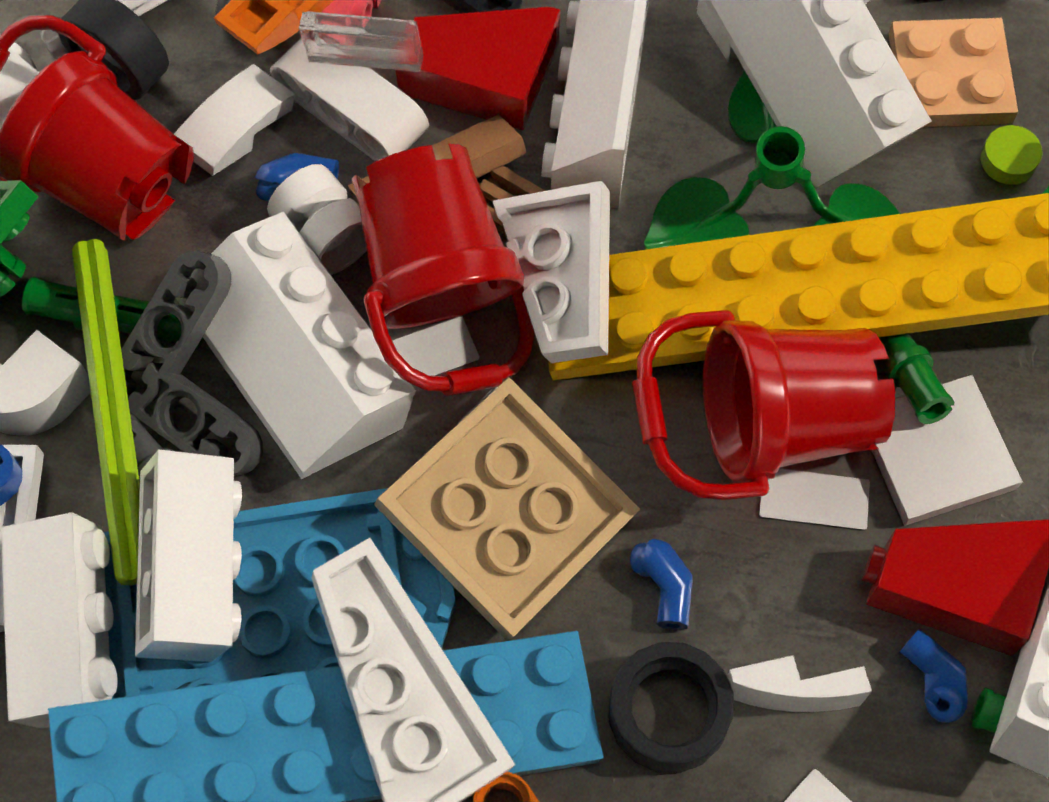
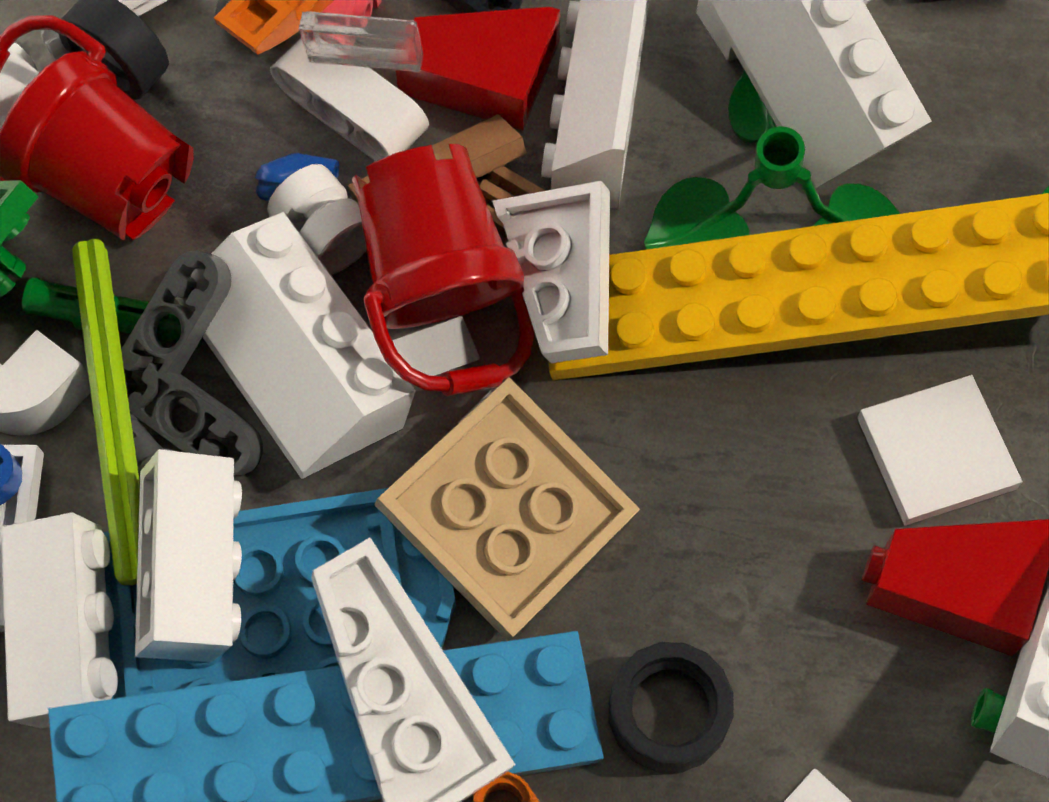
(226, 121): white slope -> none
(671, 576): blue arm -> none
(771, 399): red piece -> none
(778, 687): white slope -> none
(817, 499): white sticker -> none
(912, 371): green pin -> none
(943, 677): blue arm -> none
(957, 69): light nougat plate -> none
(1011, 154): lime tile -> none

